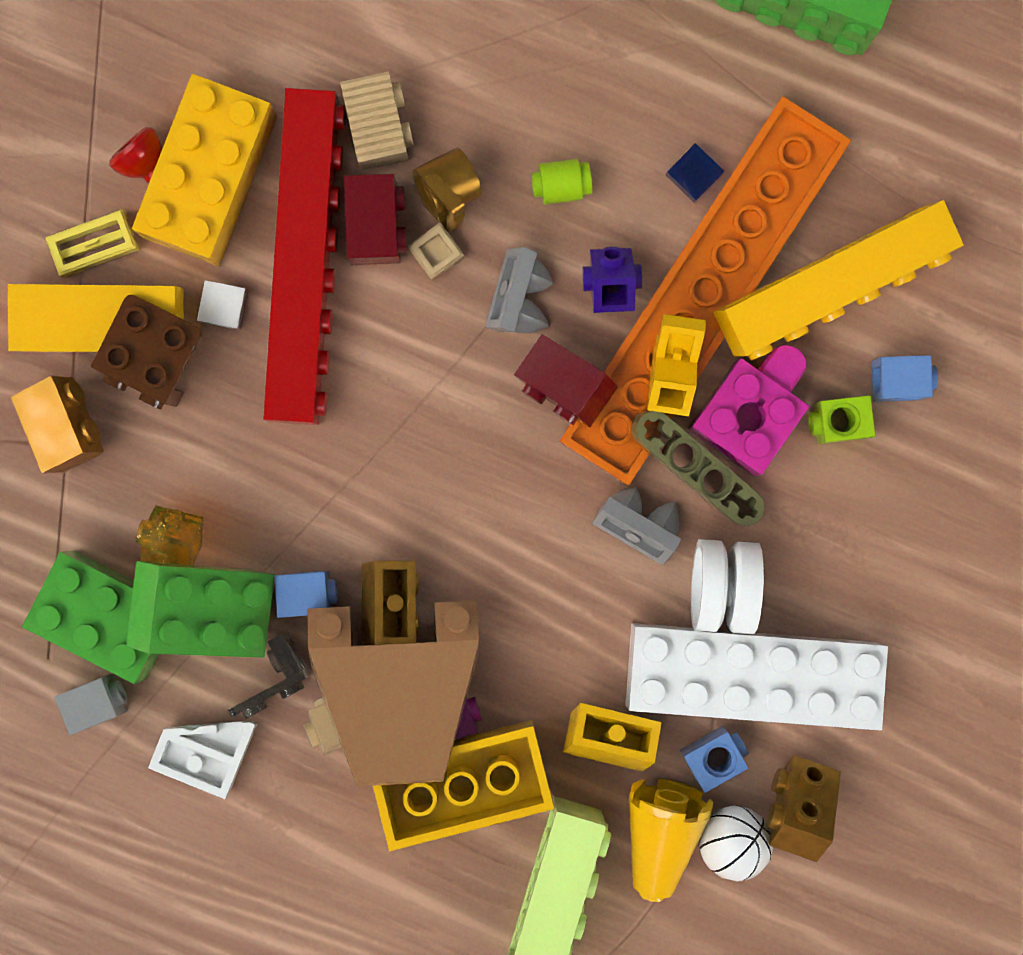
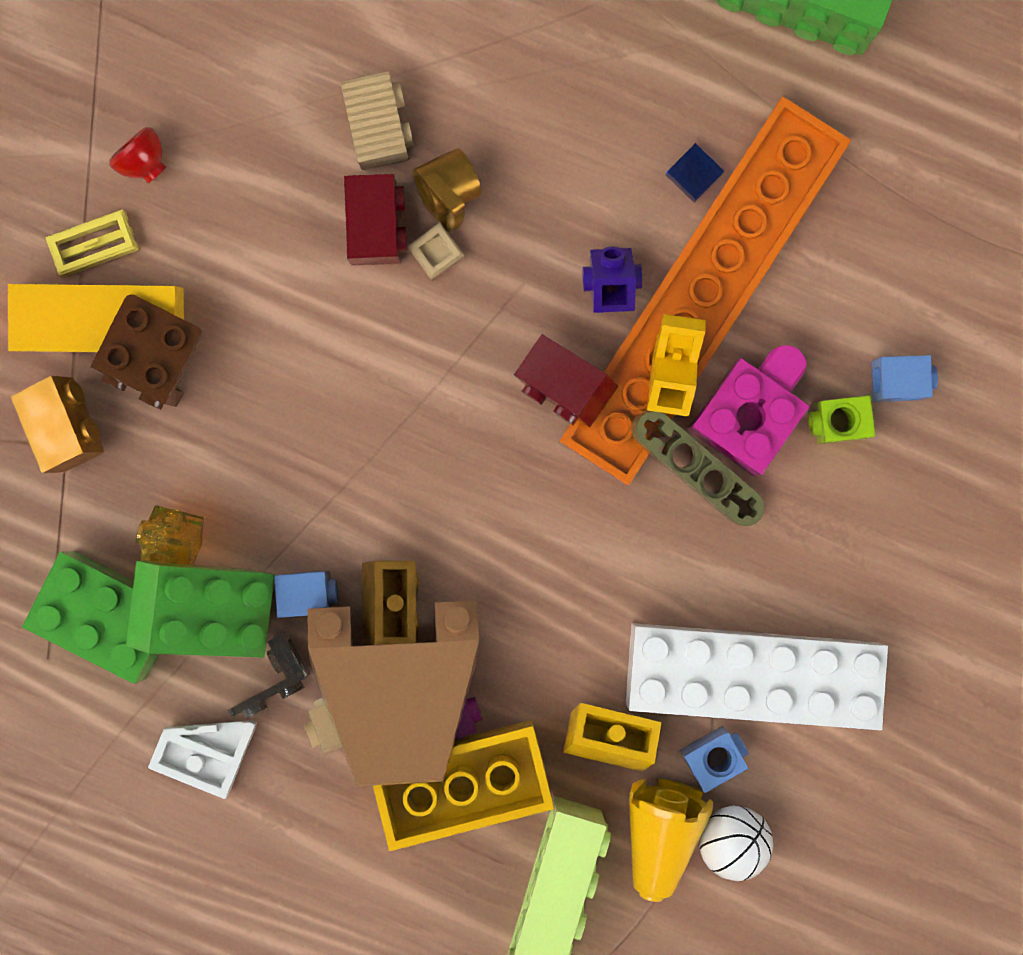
(92, 703): light grey brick -> none
(205, 170): yellow brick -> none
(222, 305): white tile -> none
(302, 257): red brick -> none
(509, 309): light grey tile -> none
(562, 181): lime brick -> none
(651, 535): light grey tile -> none
(727, 586): white wheel -> none
(804, 808): pearl gold brick -> none
(839, 279): yellow brick -> none

